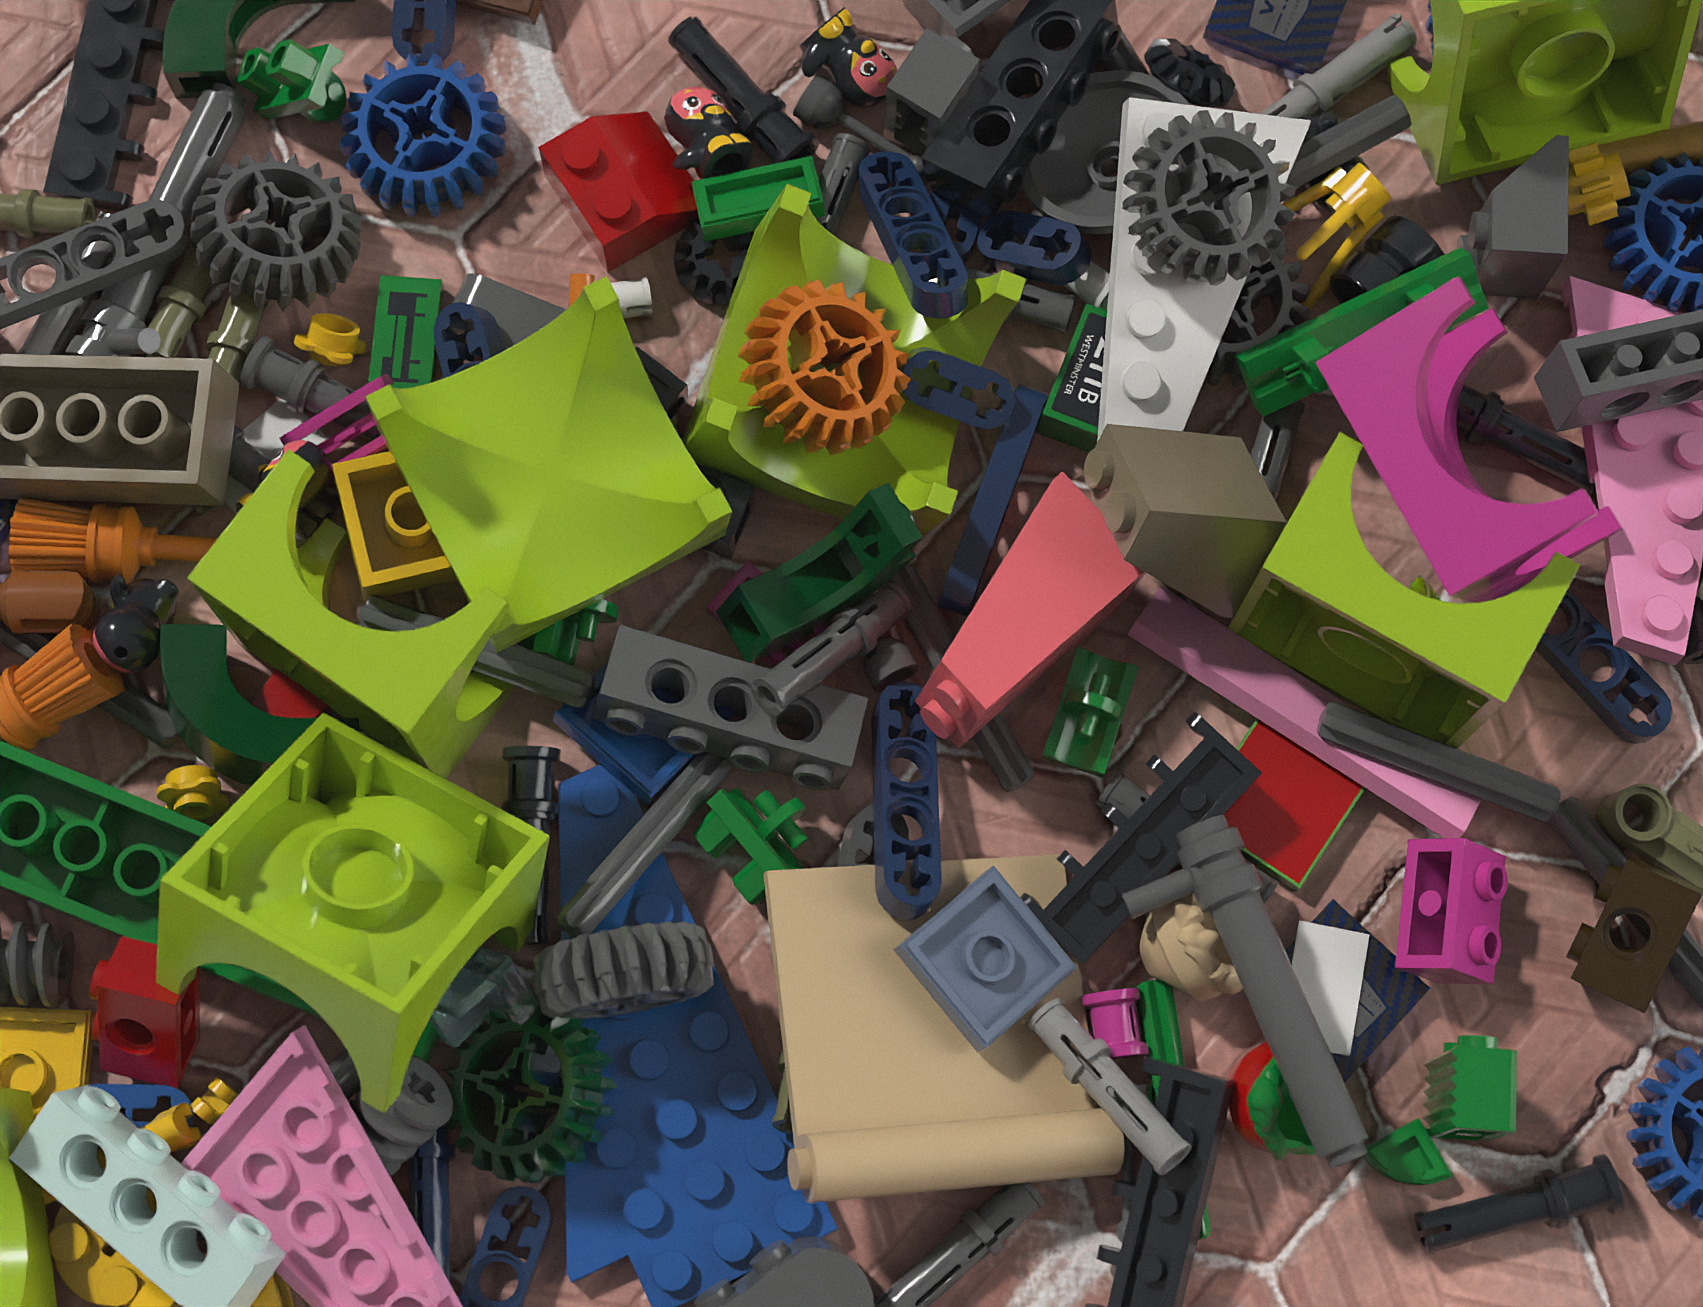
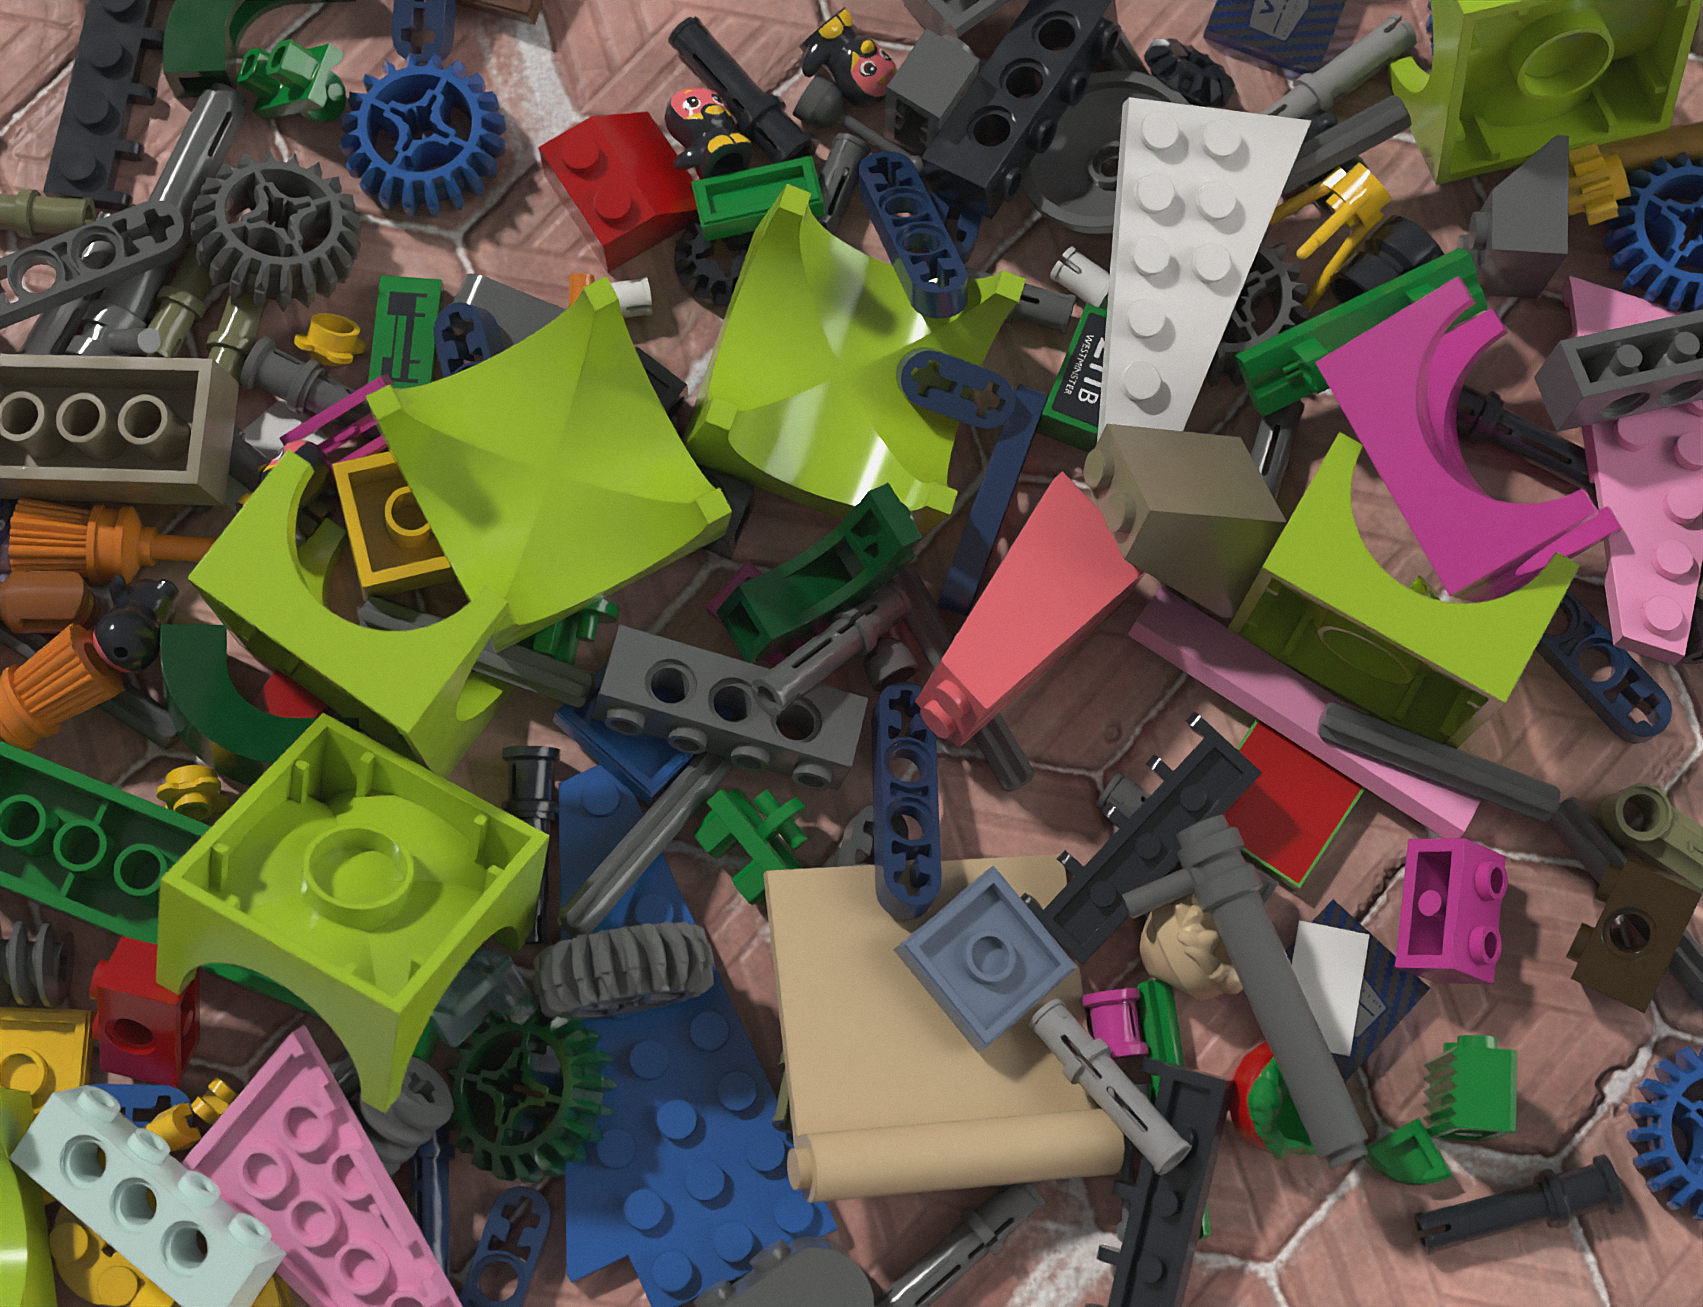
(824, 404): orange gear -> none
(1037, 236): dark blue beam -> none
(1090, 712): green hips -> none
(1216, 222): dark grey gear -> none

